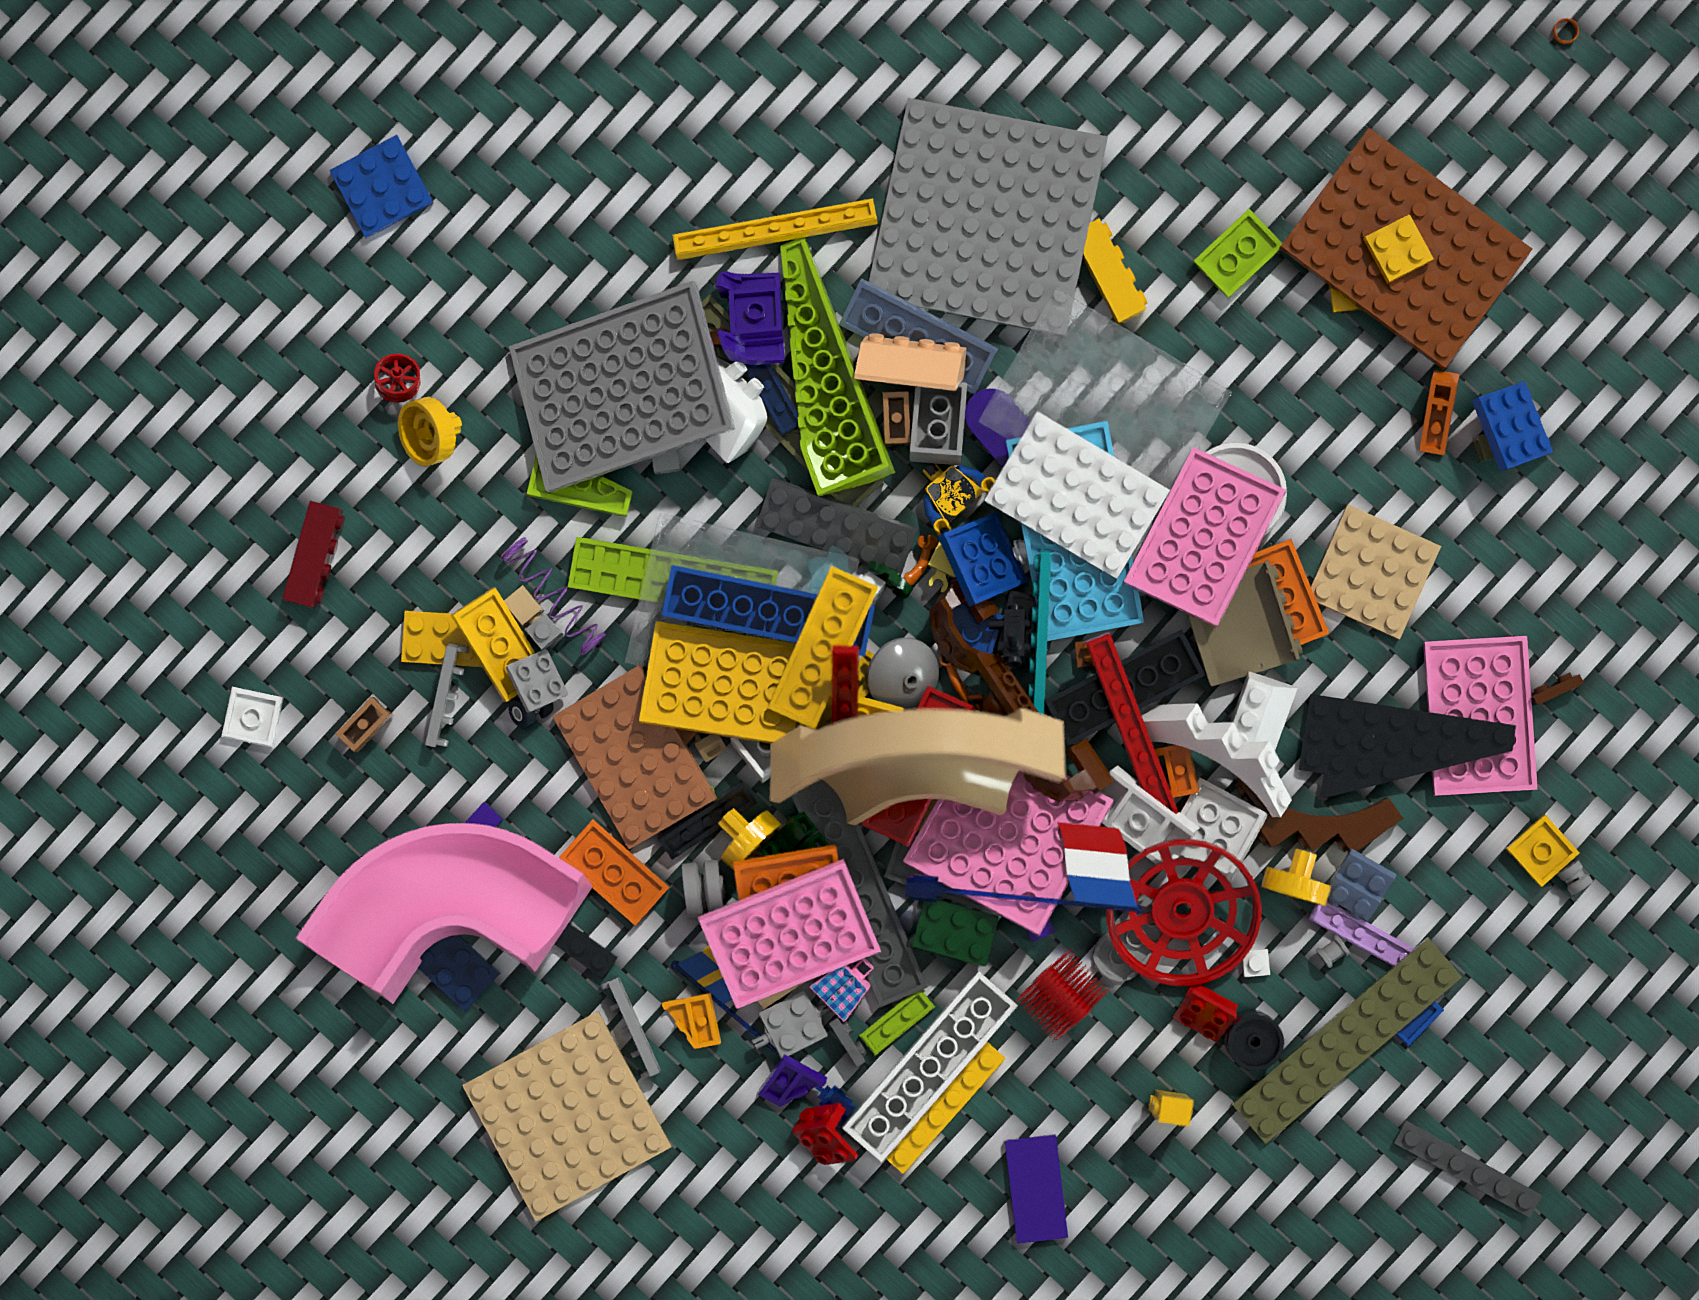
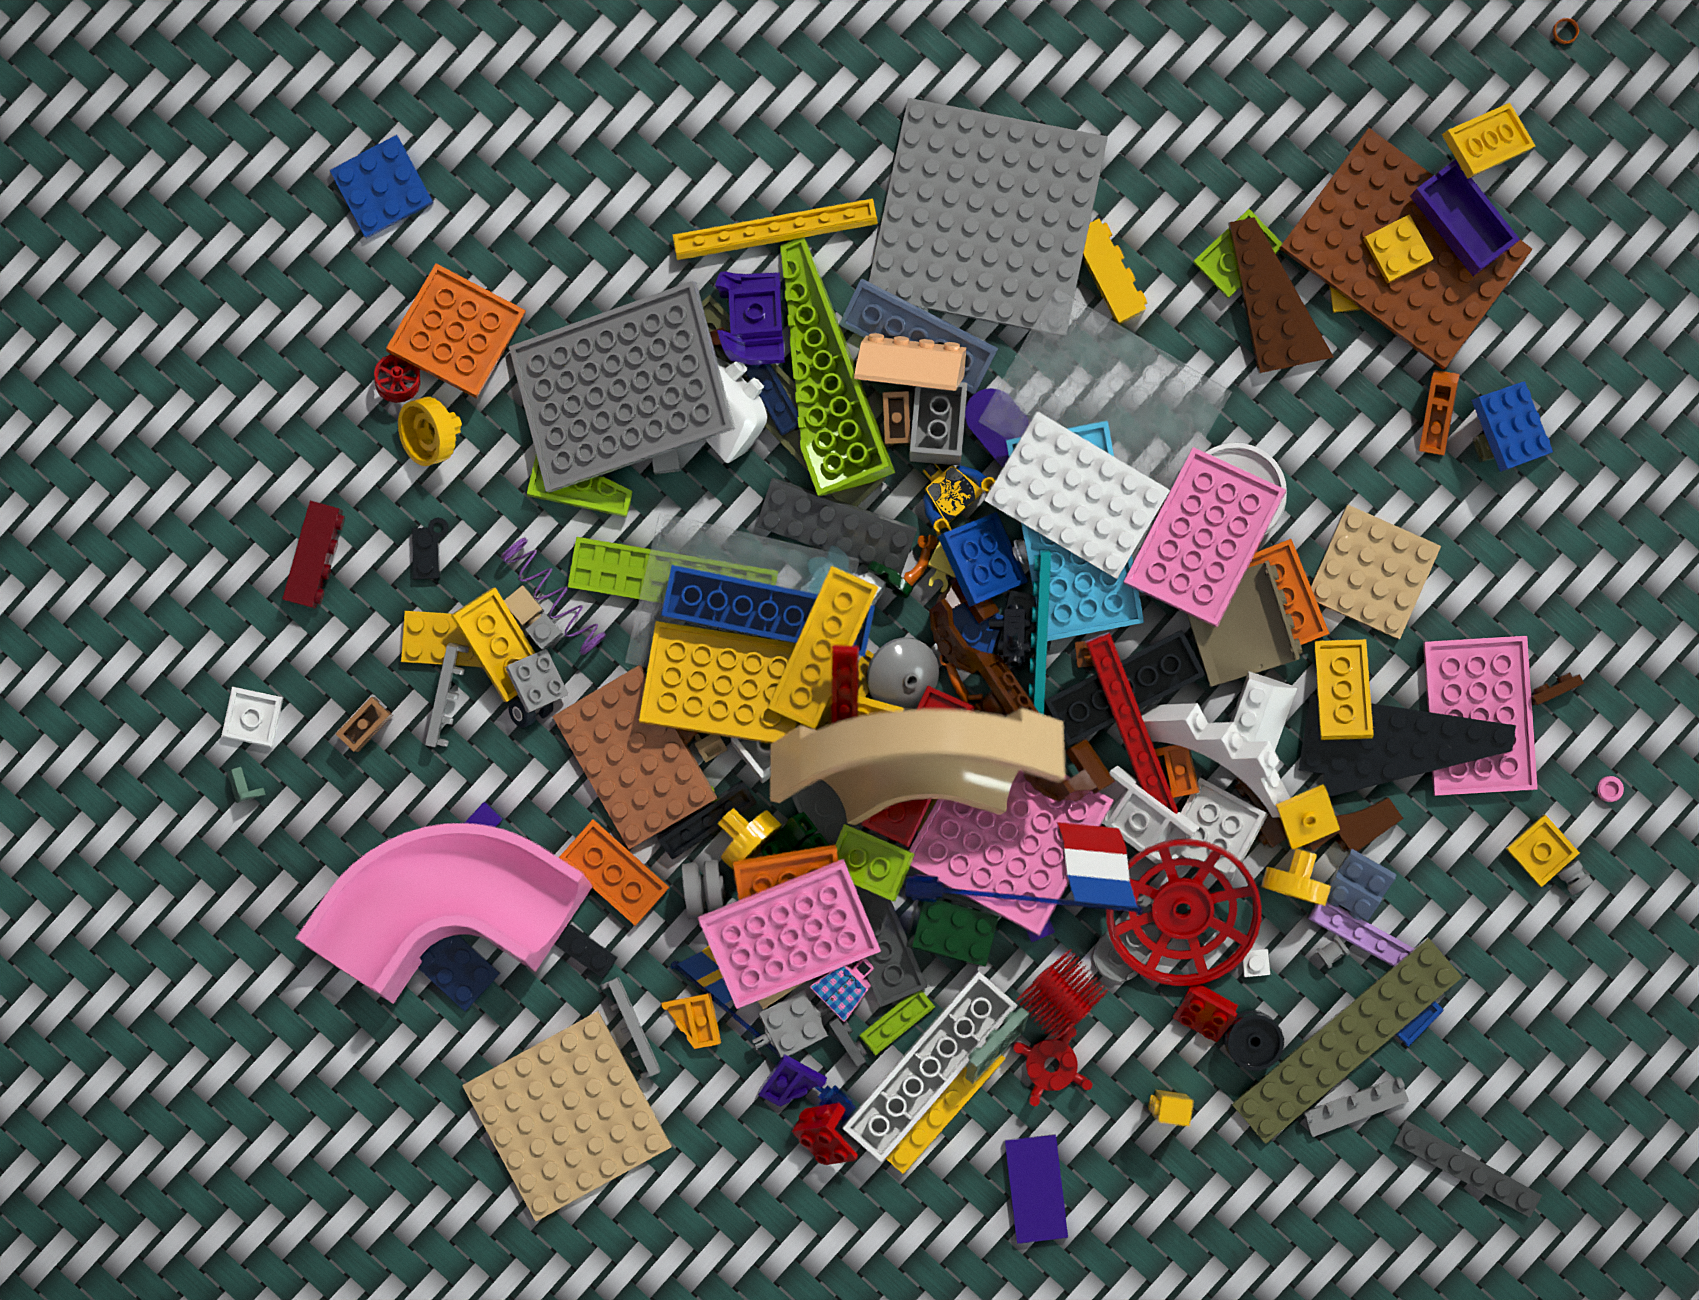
(240, 788): none -> sand green tile
(426, 550): none -> black hinge
(456, 330): none -> orange plate
(873, 862): none -> lime plate
(997, 1042): none -> sand green plate
(1054, 1080): none -> red plate
(1276, 316): none -> reddish brown wing
(1307, 817): none -> yellow plate
(1343, 689): none -> yellow plate
(1355, 1106): none -> light grey hinge
(1464, 218): none -> dark purple piece
(1488, 140): none -> yellow plate
(1609, 789): none -> bright pink tile

